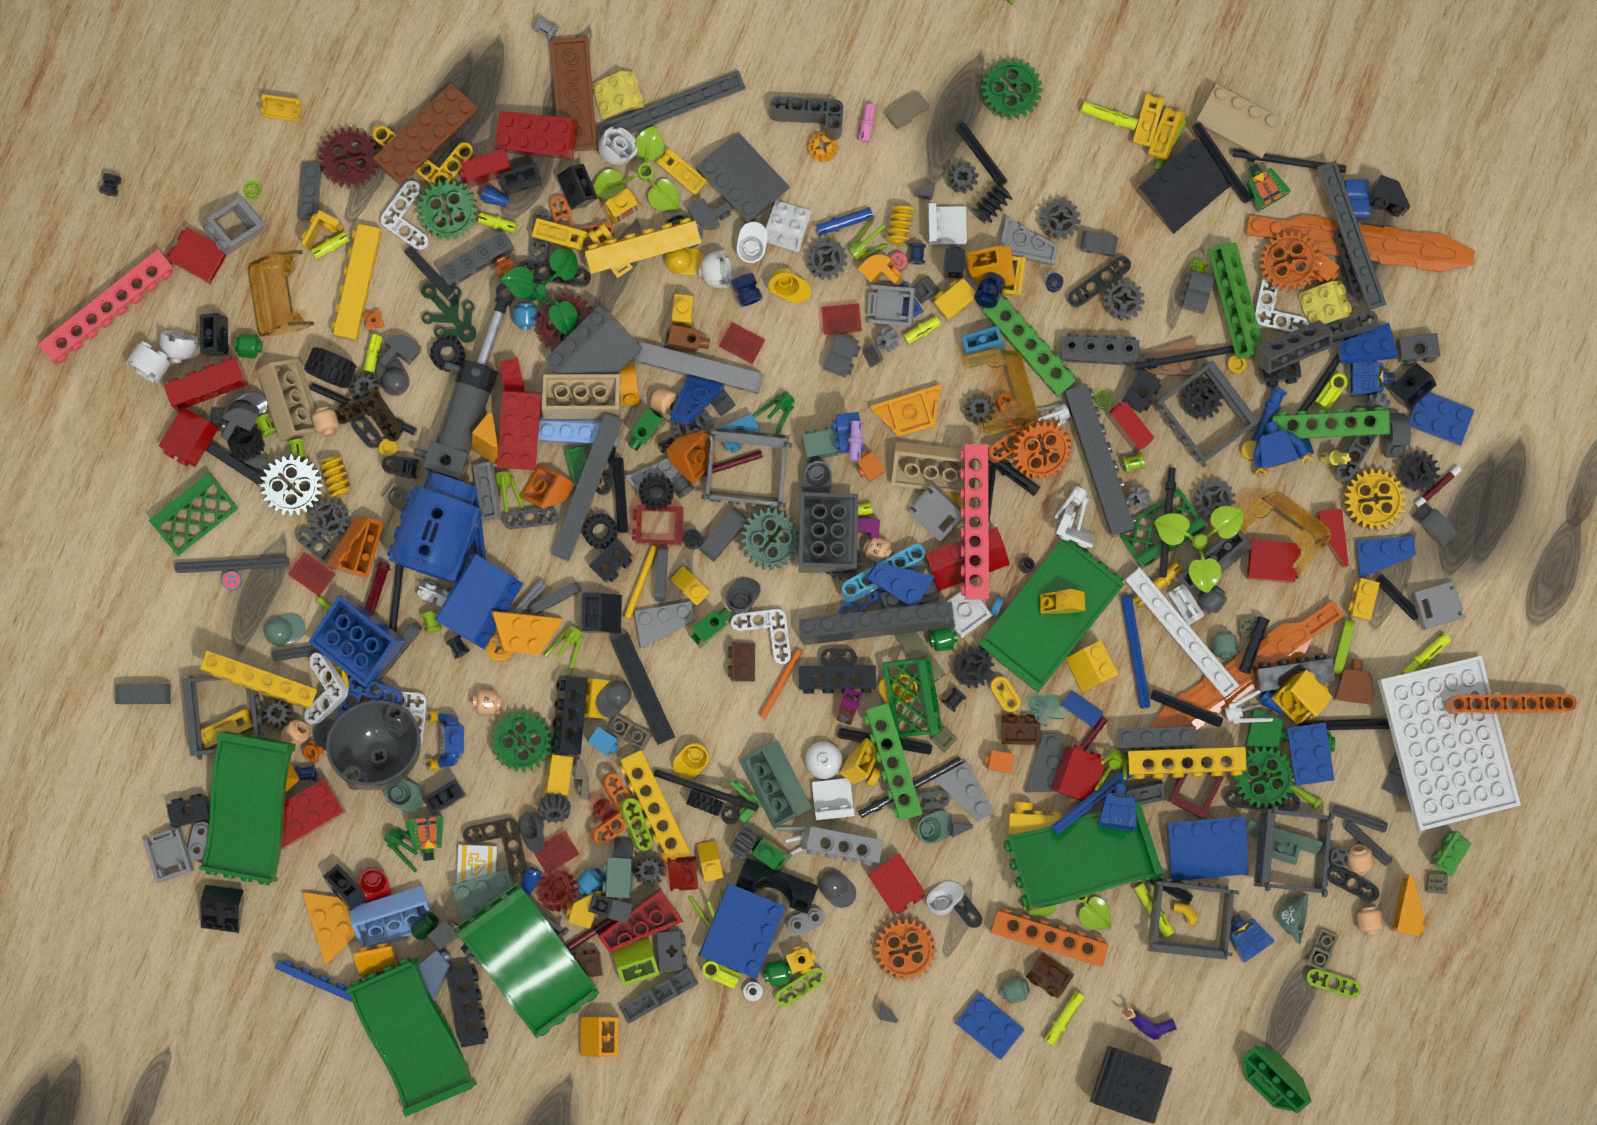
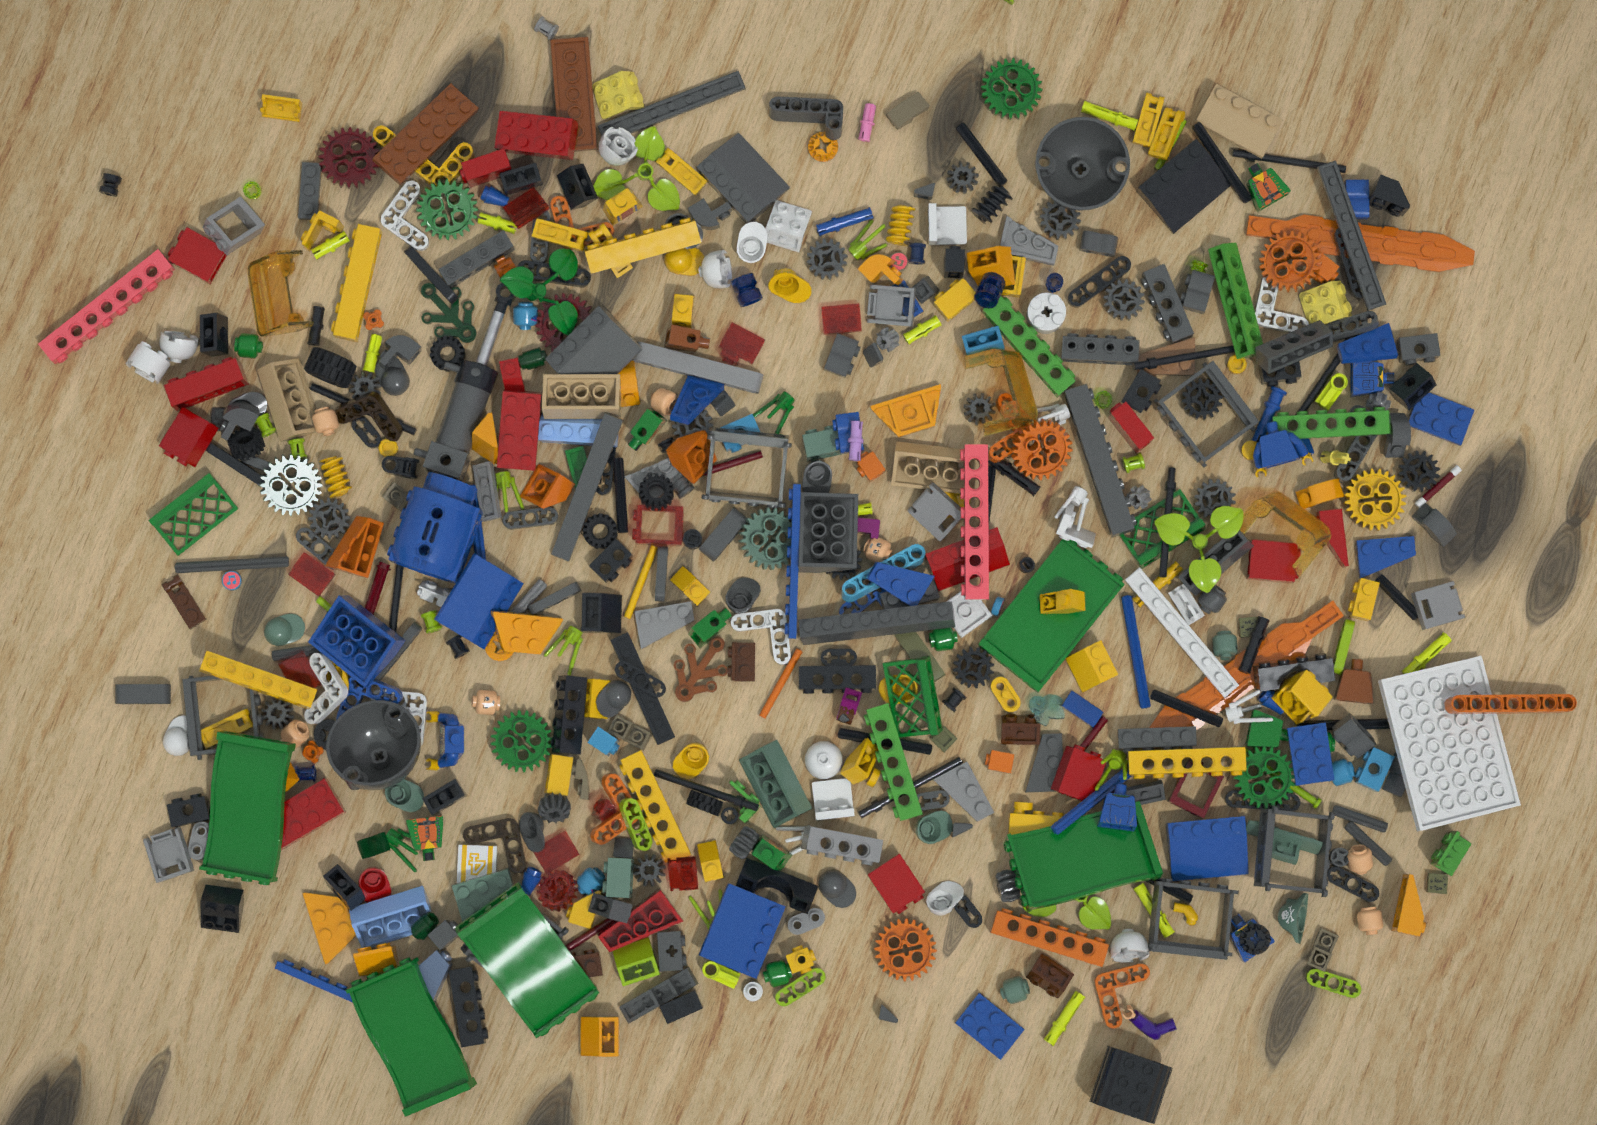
(176, 737): none -> white cap
(184, 602): none -> reddish brown plate
(299, 670): none -> clear red plate
(315, 330): none -> black pin
(373, 845): none -> dark green bracket
(525, 208): none -> clear red plate
(532, 358): none -> dark green brick
(630, 667): none -> black beam
(681, 1007): none -> black brick
(698, 672): none -> dark orange plant
(730, 357): none -> clear red plate
(793, 554): none -> blue plate
(1006, 886): none -> dark grey gear
(1052, 304): none -> white brick
(1087, 145): none -> dark grey piece
(1109, 990): none -> orange beam
(1128, 946): none -> white cylinder
(1160, 275): none -> dark grey brick
(1248, 945): none -> black gear
(1275, 1079): green wedge -> none
(1319, 493): none -> light orange brick
(1343, 772): none -> dark azure head
(1353, 736): none -> dark grey brick
(1382, 761): none -> dark azure brick

